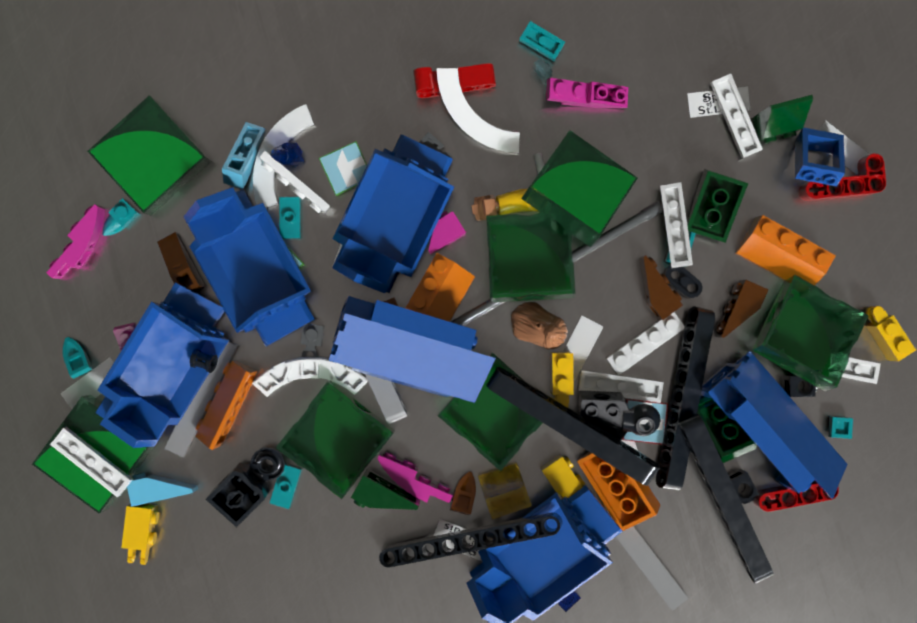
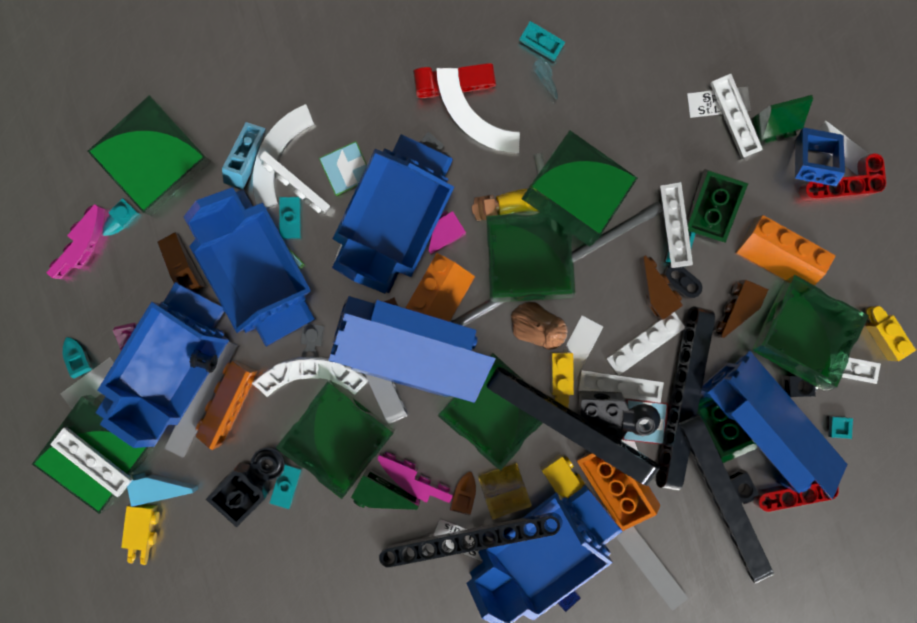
(288, 154): clear blue plate -> none
(586, 94): dark pink slope -> none

